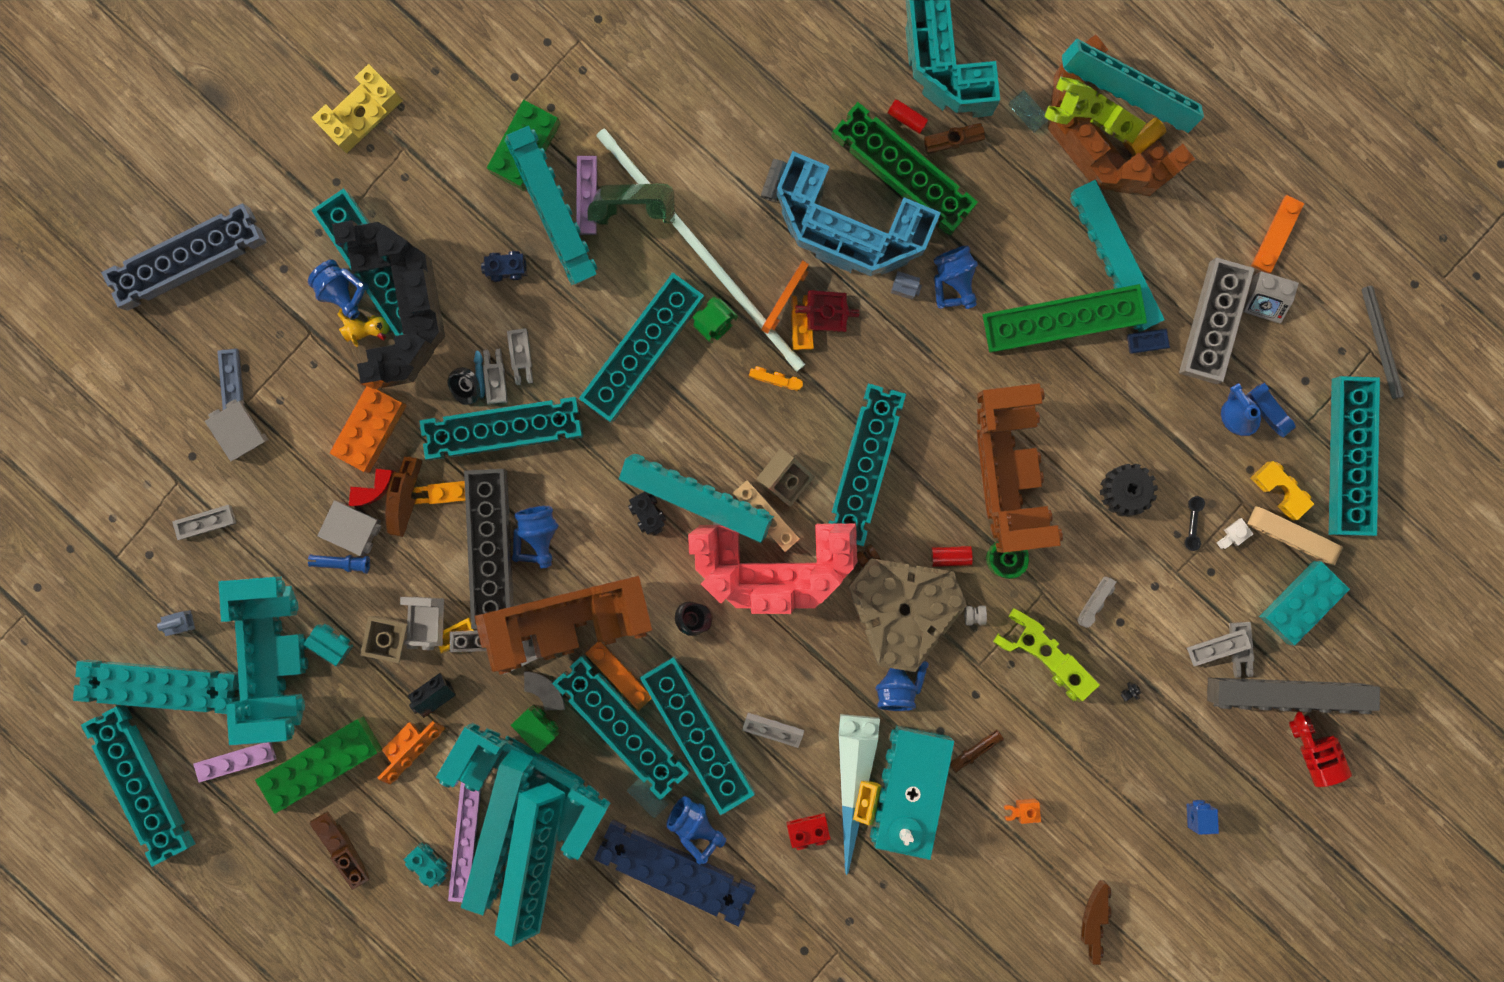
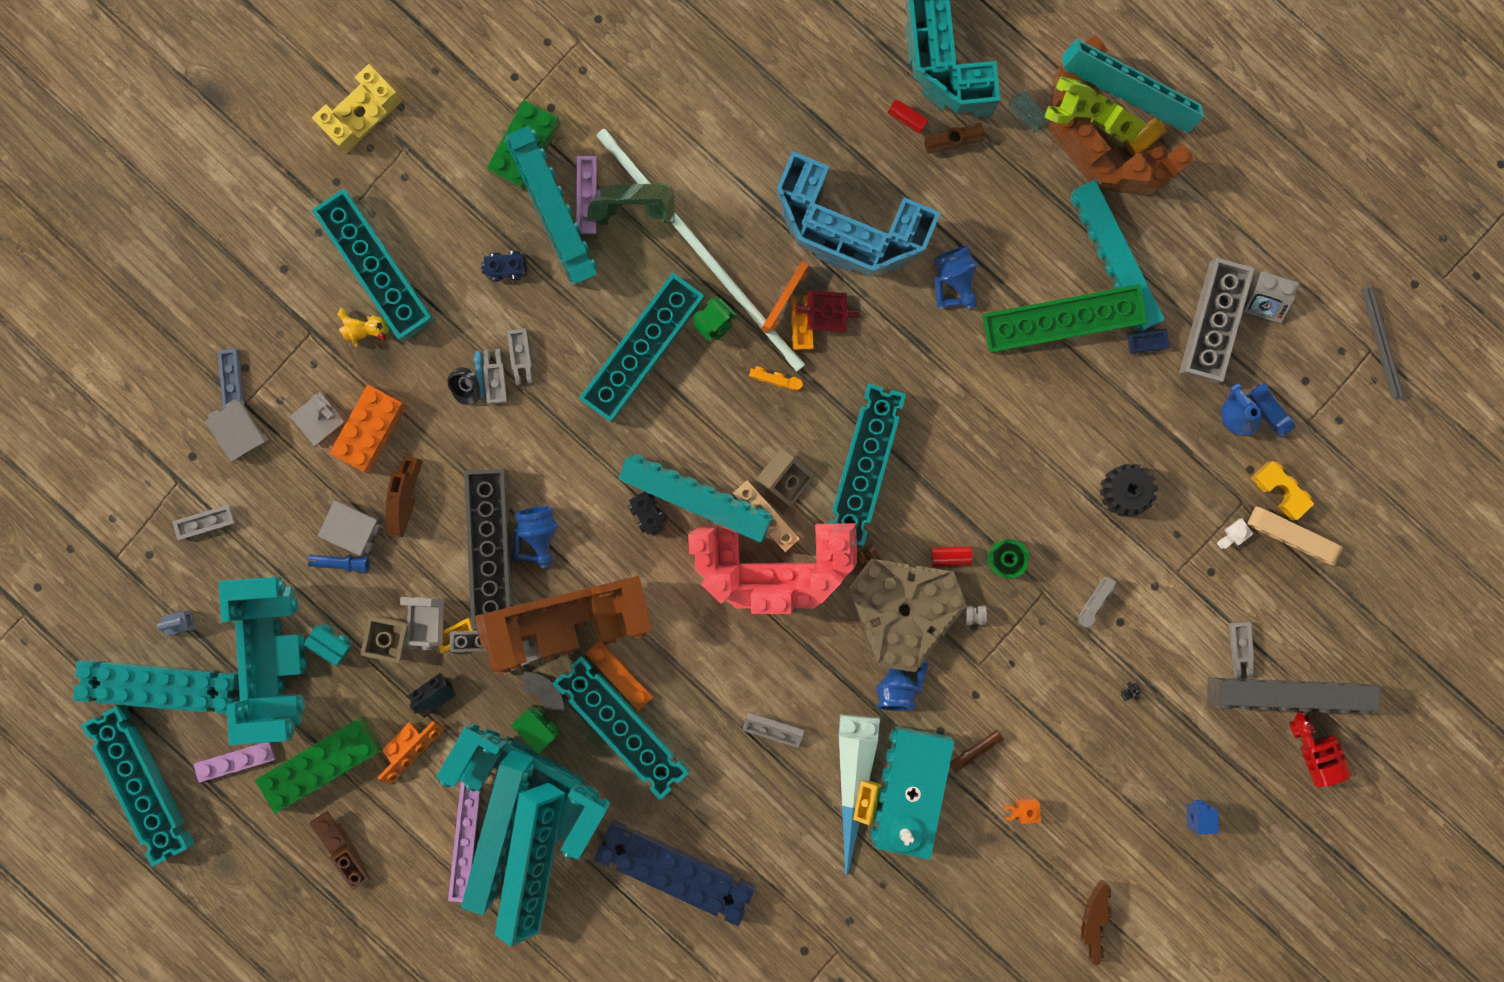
(184, 257): sand blue brick -> none
(317, 419): none -> light grey plate
(332, 286): blue piece -> none
(364, 496): red brick -> none
(379, 247): black brick -> none
(426, 865): teal brick -> none
(442, 493): light orange hinge -> none
(501, 428): teal brick -> none
(646, 798): clear light blue plate -> none
(691, 823): blue piece -> none
(693, 618): black hat -> none
(697, 735): teal brick -> none
(772, 180): dark grey axle -> none
(808, 831): red brick -> none
(903, 167): green brick -> none
(906, 285): sand blue brick -> none
(1010, 470): dark orange brick -> none
(1060, 665): lime brick -> none
(1195, 505): black bar -> none
(1219, 647): light grey plate -> none
(1277, 234): orange plate -> none
(1304, 602): teal brick -> none
(1354, 456): teal brick -> none

